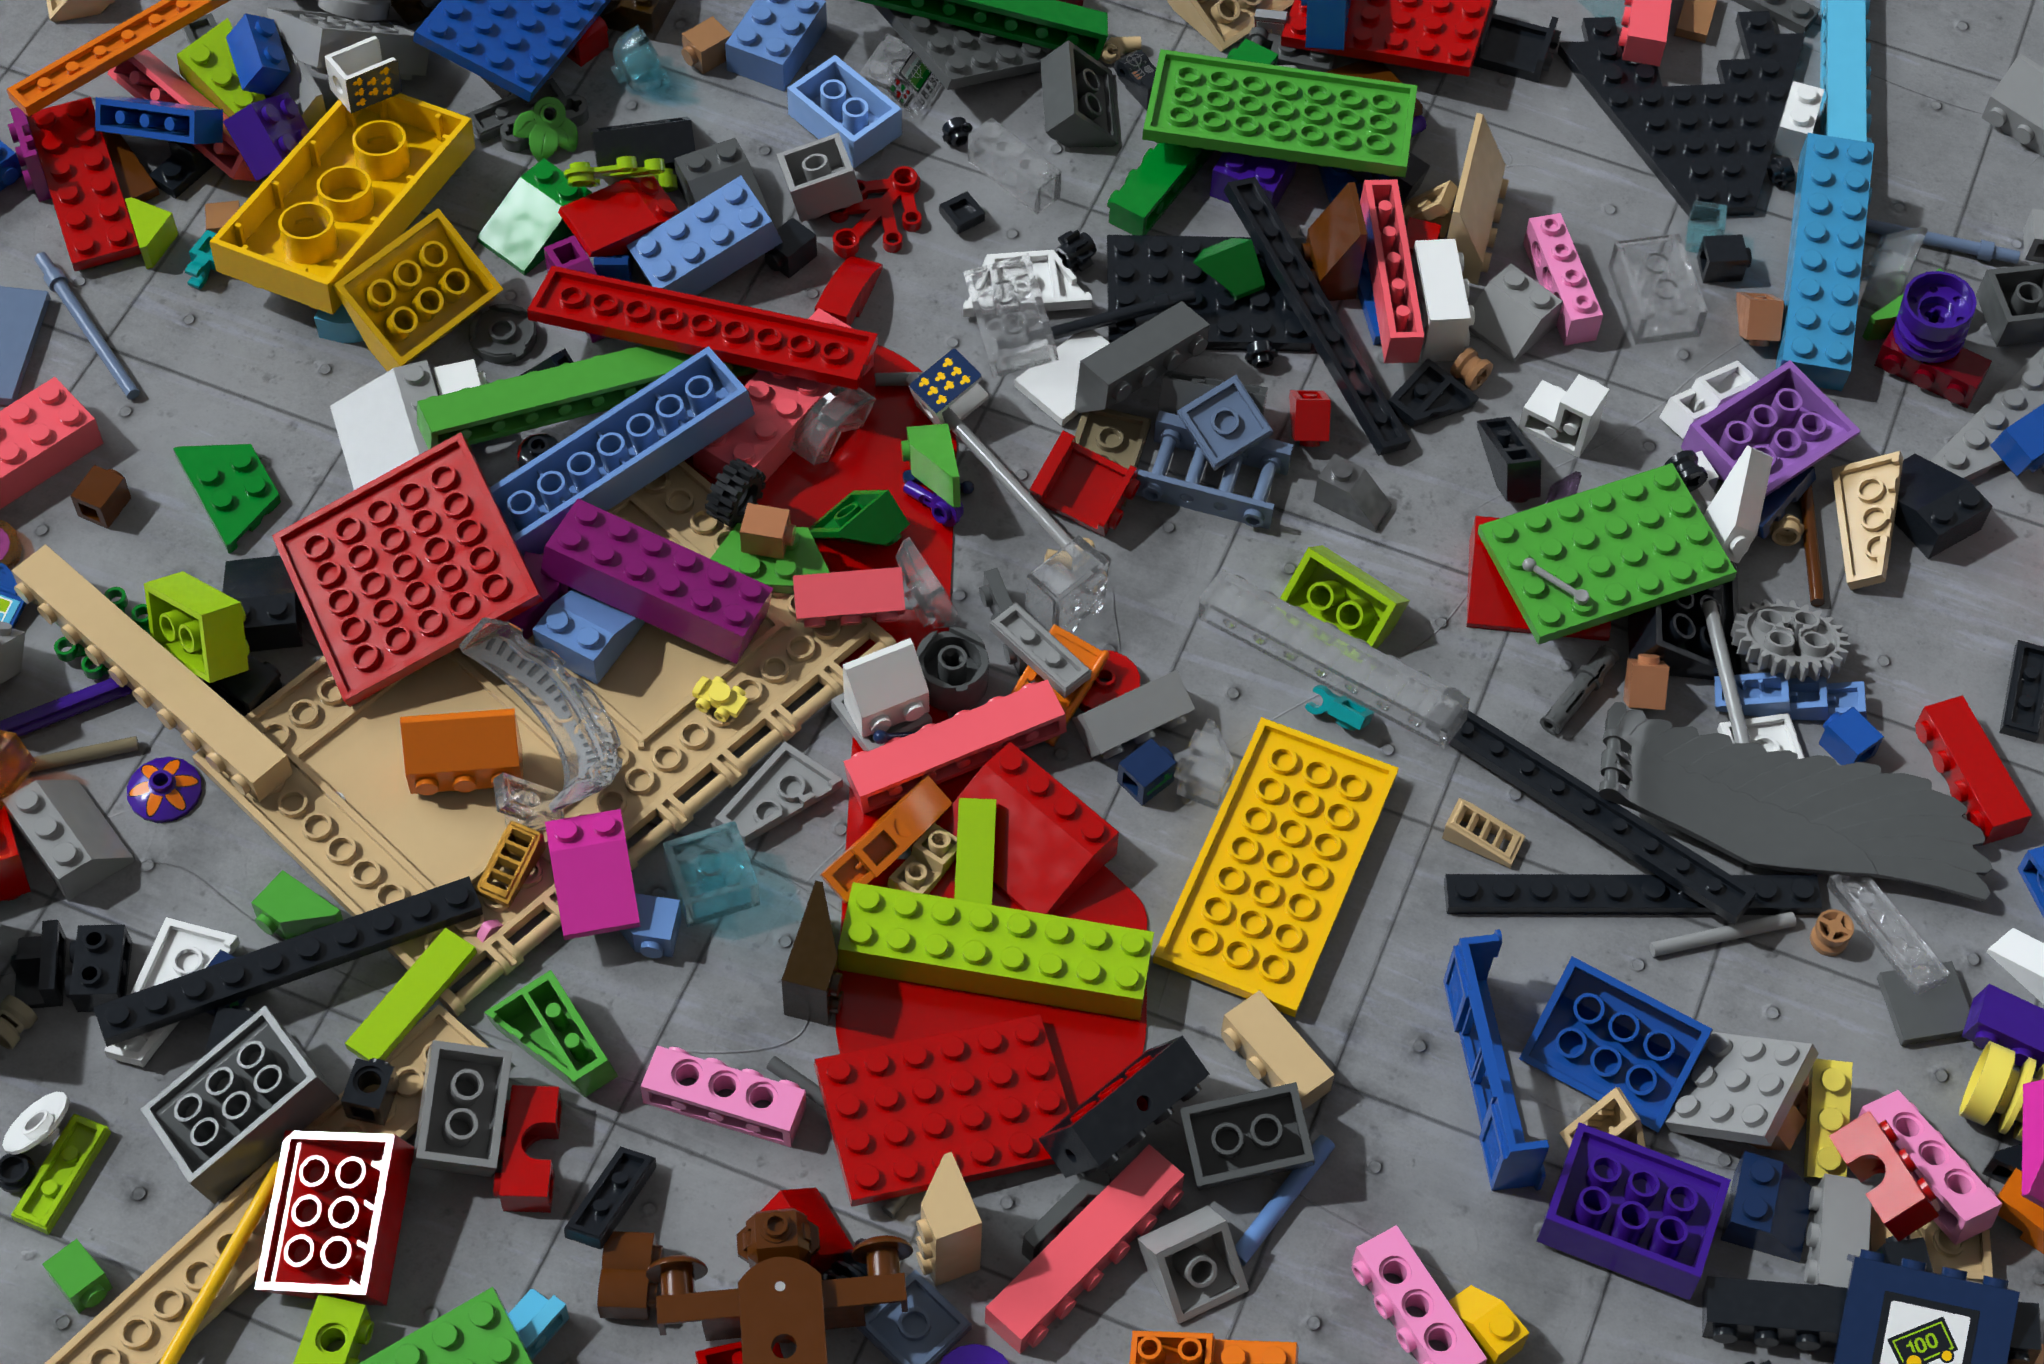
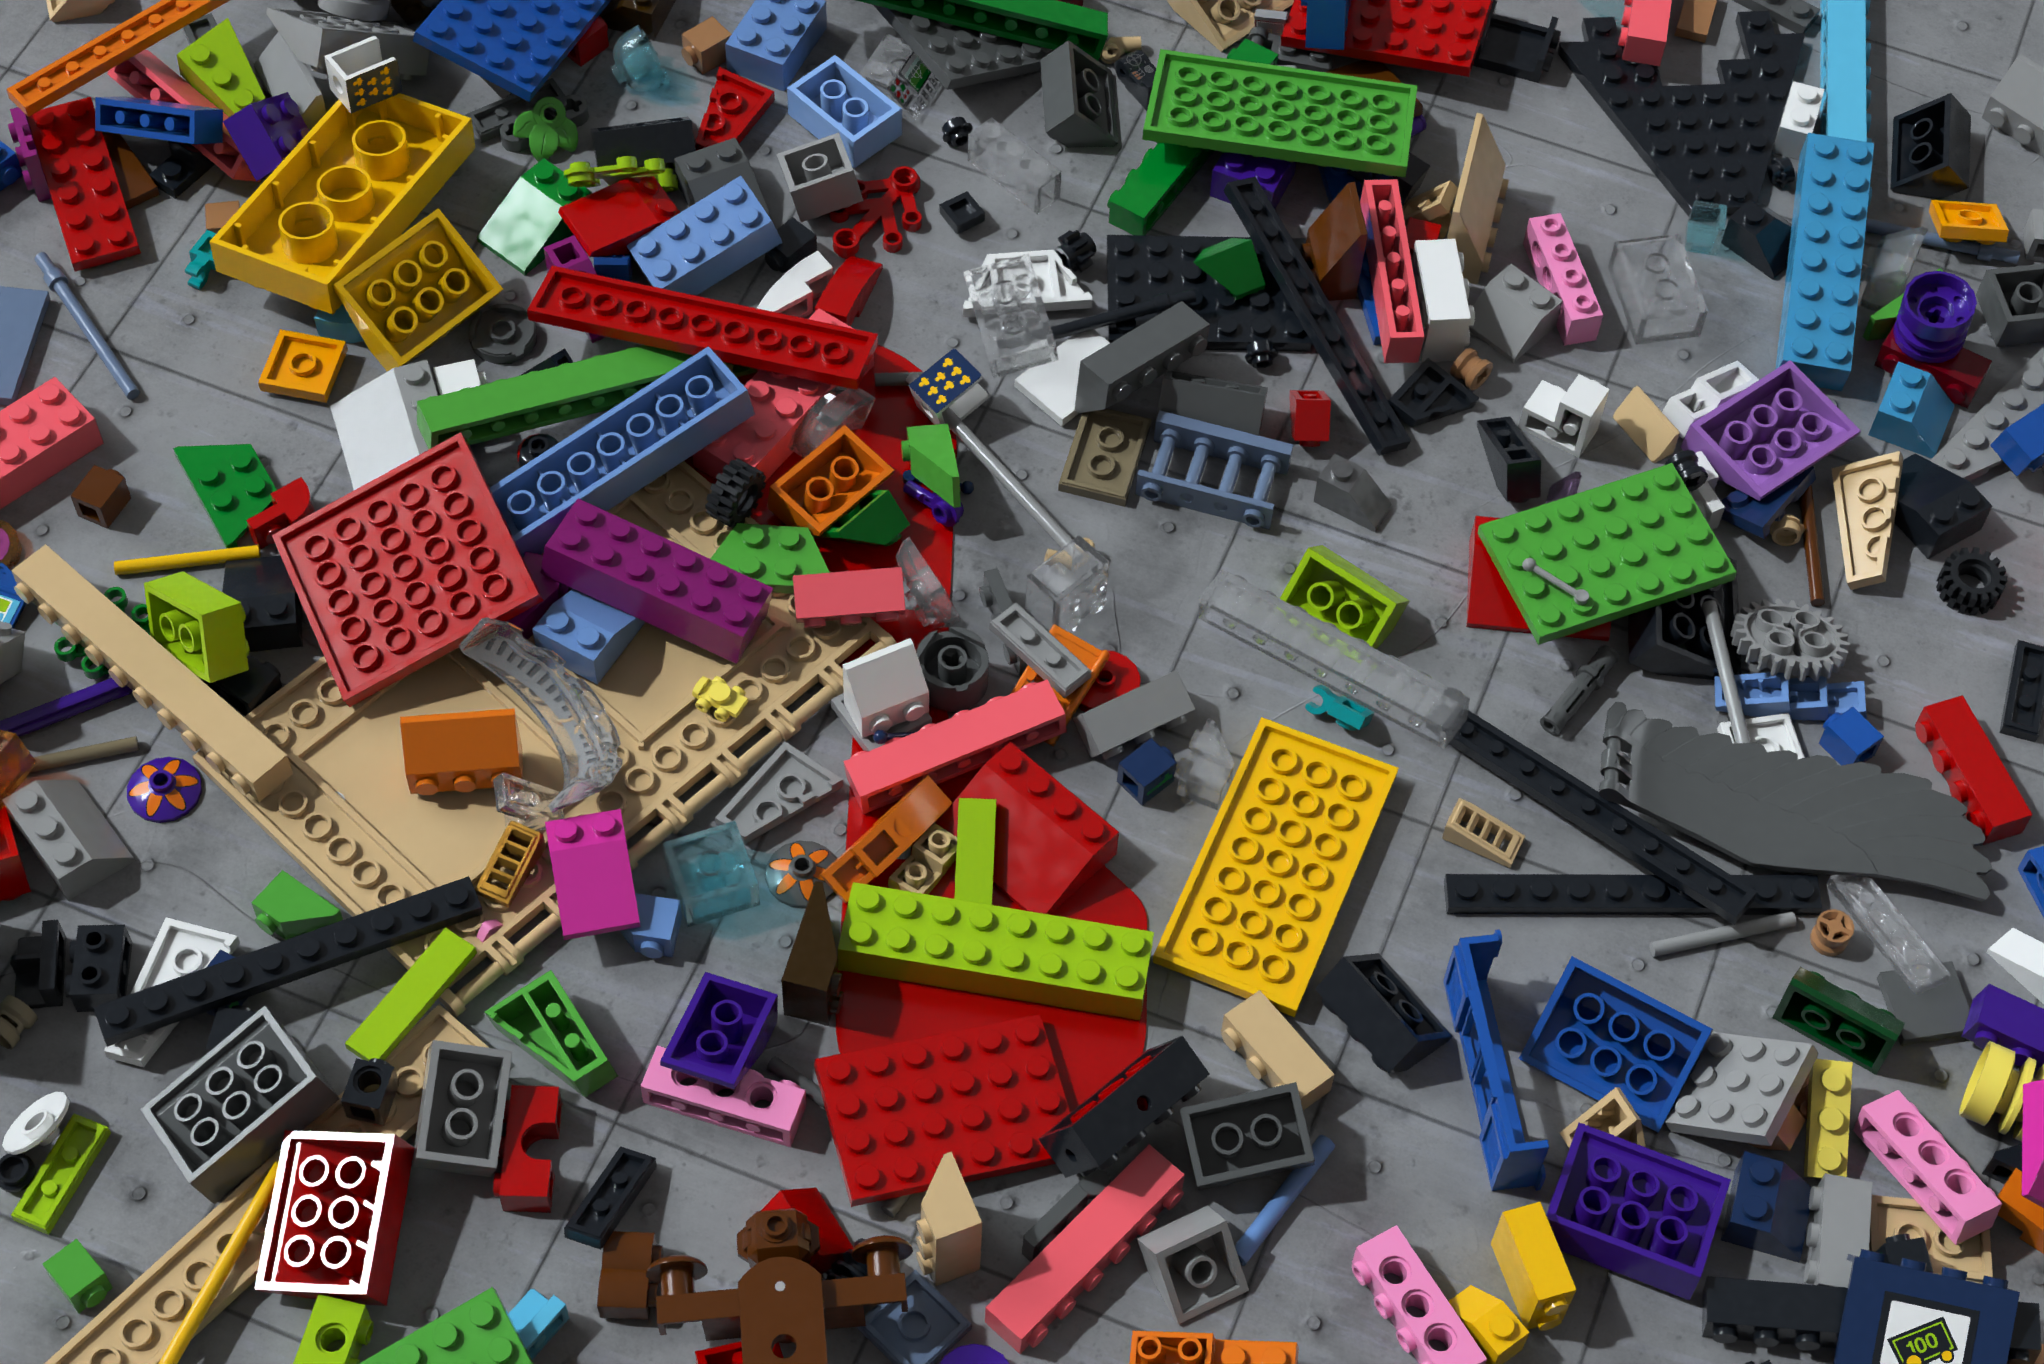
(153, 229): lime slope -> none
(185, 560): none -> yellow bar
(258, 54): blue brick -> none
(289, 506): none -> red brick
(303, 366): none -> light orange plate
(722, 1031): none -> dark purple slope
(733, 109): none -> red wing
(766, 531): nougat brick -> none
(790, 884): none -> dark grey dish
(799, 287): none -> white slope
(828, 483): none -> orange slope
(1084, 485): red panel -> none
(1225, 422): sand blue tile -> none
(1381, 1012): none -> black slope
(1533, 1266): none -> yellow brick
(1646, 682): nougat brick -> none
(1647, 425): none -> tan slope
(1723, 258): black brick -> none
(1739, 503): white slope -> none
(1759, 237): none -> black slope
(1759, 317): nougat slope -> none
(1838, 1020): none -> dark green slope
(1900, 1198): arch -> none
(1913, 411): none -> dark azure slope
(1931, 149): none -> black slope
(1968, 221): none -> light orange plate
(1979, 567): none -> black tyre

